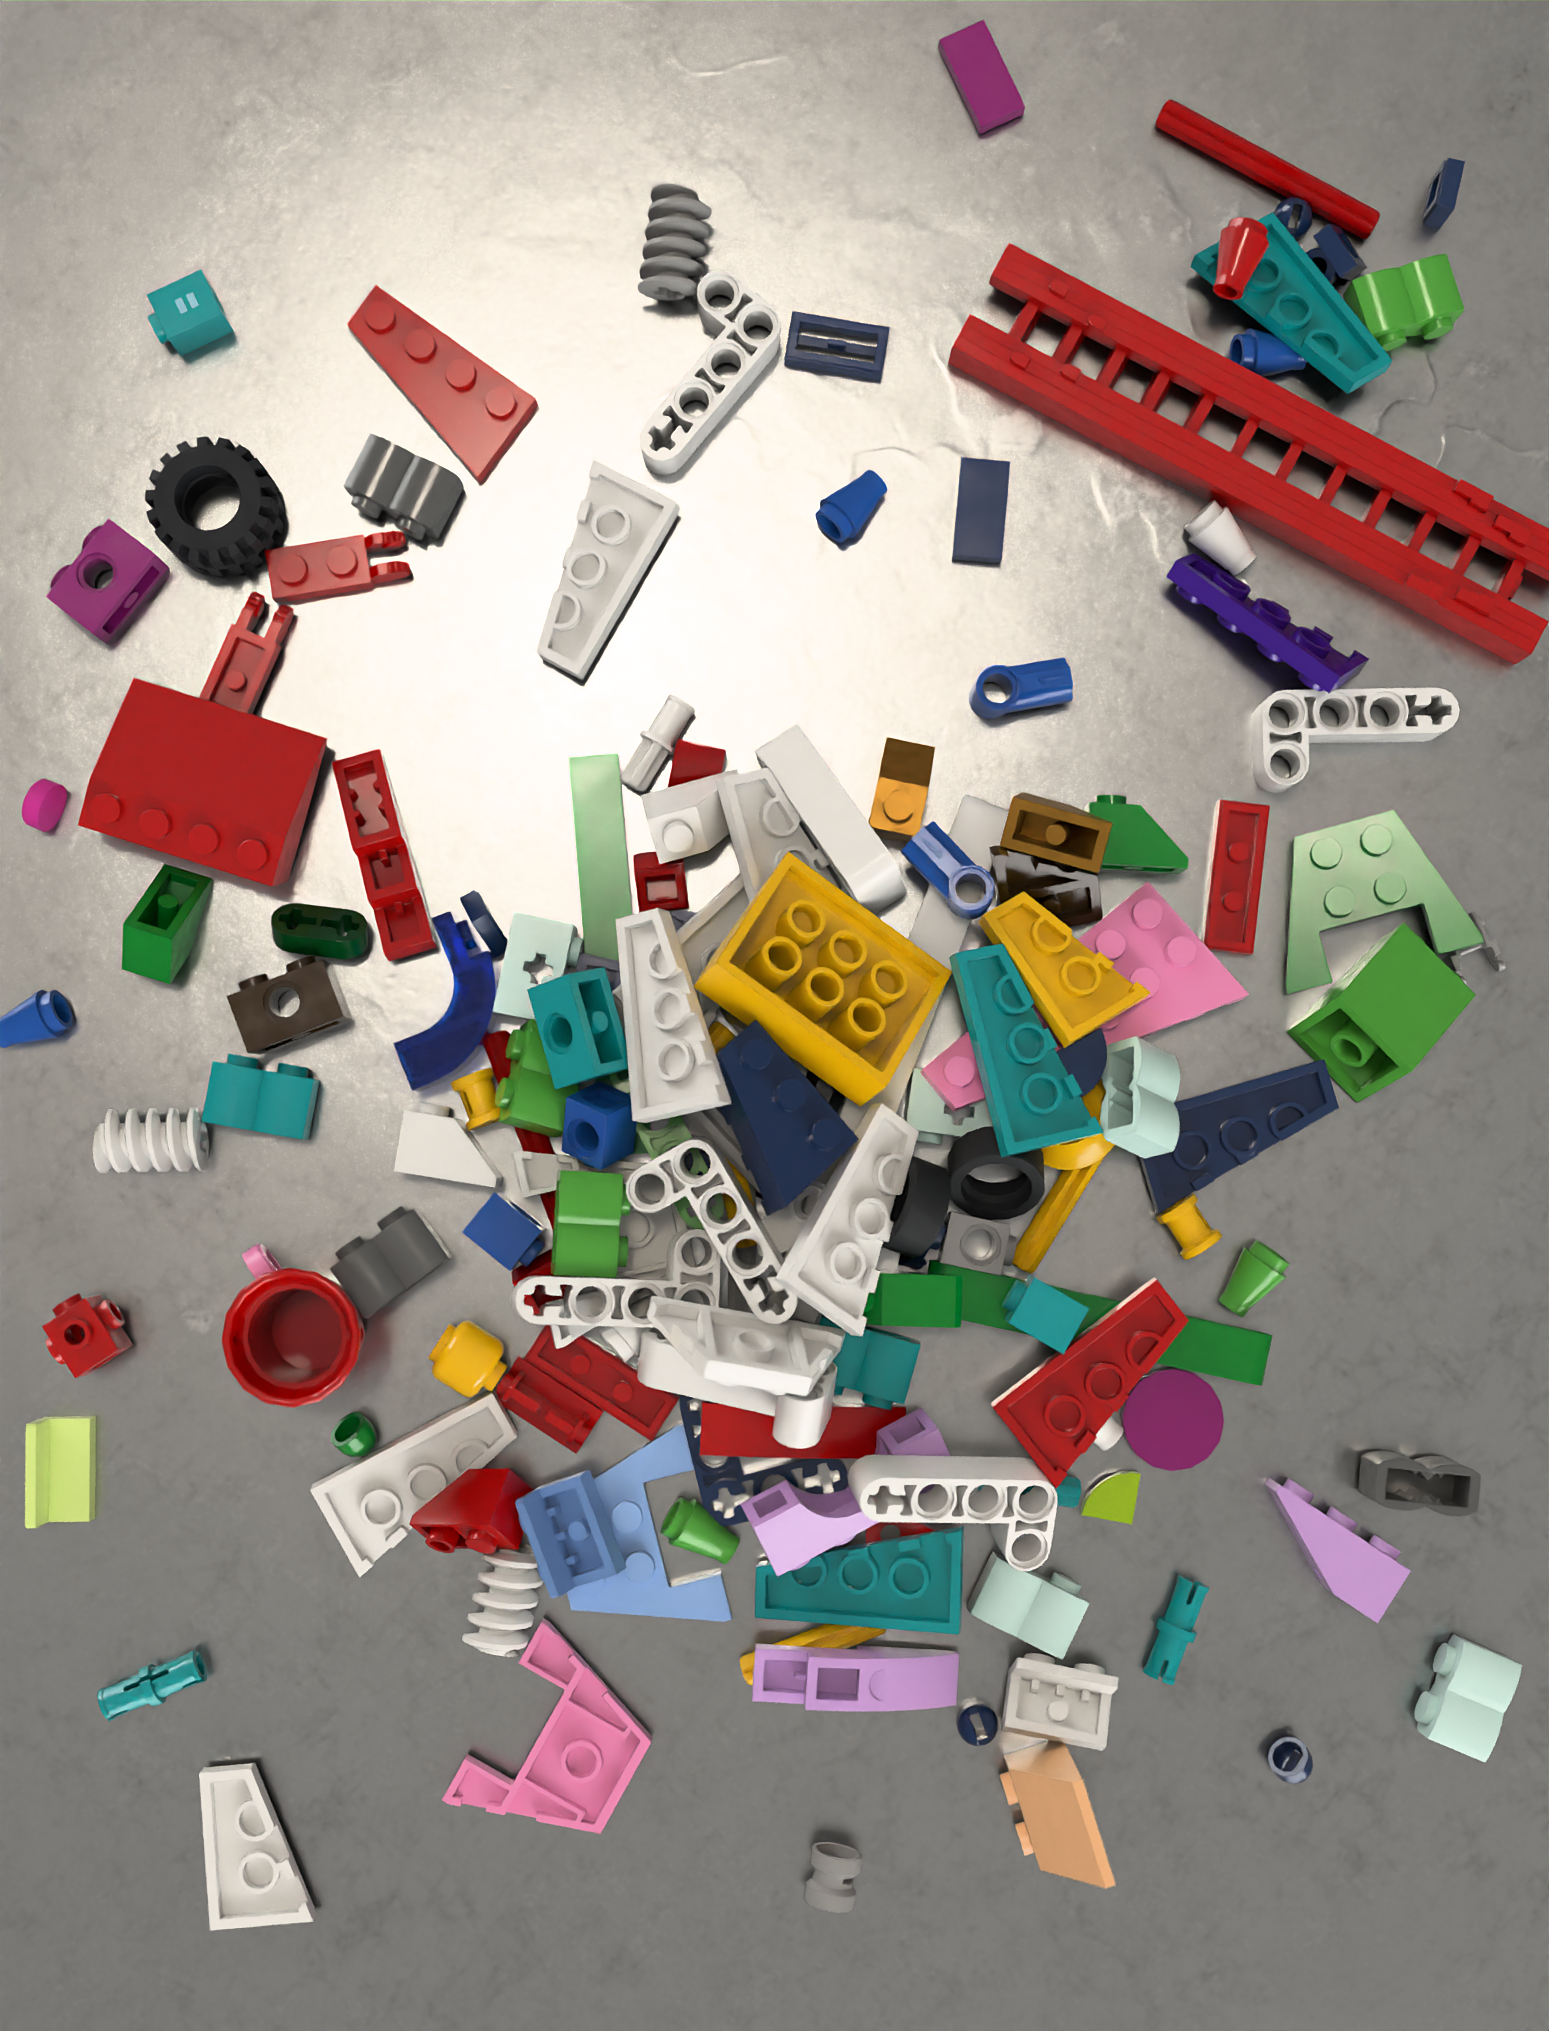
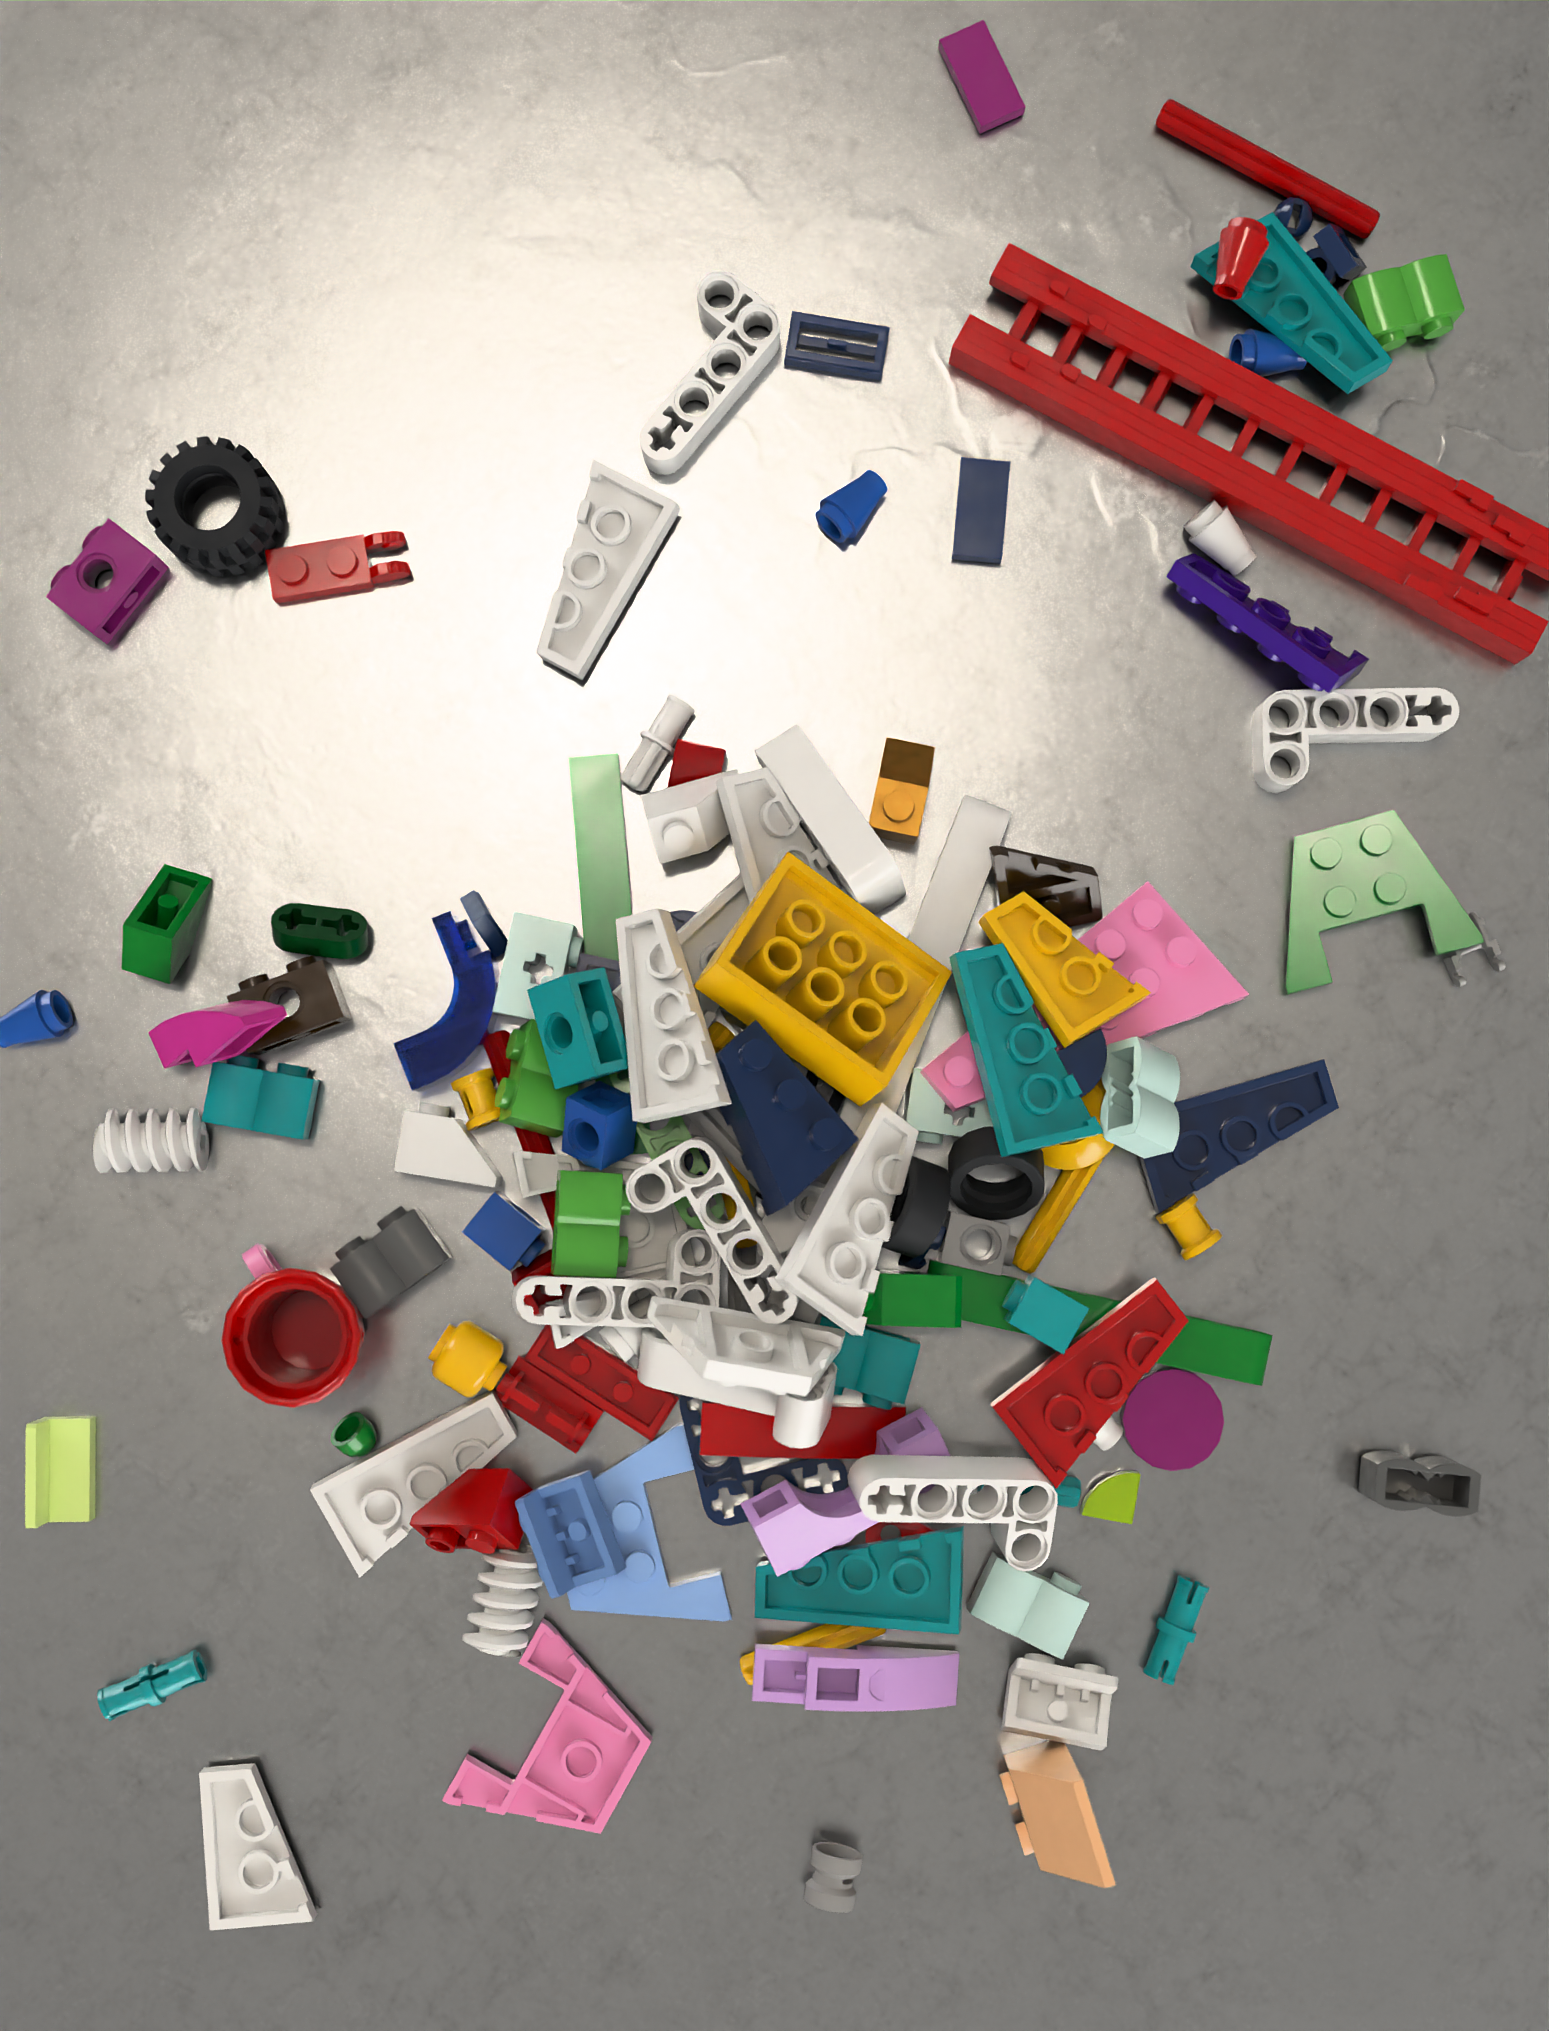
(44, 804): dark pink tile -> none
(86, 1333): red brick -> none
(188, 313): teal brick -> none
(204, 783): red slope -> none
(214, 1032): none -> dark pink slope
(246, 657): red hinge -> none
(384, 854): red slope -> none
(403, 487): dark grey brick -> none
(451, 387): wing -> none
(659, 884): red slope -> none
(672, 243): light grey piece -> none
(697, 1531): bright green cone -> none
(946, 868): blue piece -> none
(967, 1729): dark blue hinge -> none
(1024, 687): blue piece -> none
(1056, 832): pearl gold slope -> none
(1136, 839): green slope -> none
(1235, 877): red tile -> none
(1253, 1278): bright green cone -> none
(1284, 1756): dark blue hinge -> none
(1344, 1563): lavender slope -> none
(1382, 1014): bright green slope -> none
(1443, 193): dark blue tile -> none
(1467, 1697): light aqua brick -> none

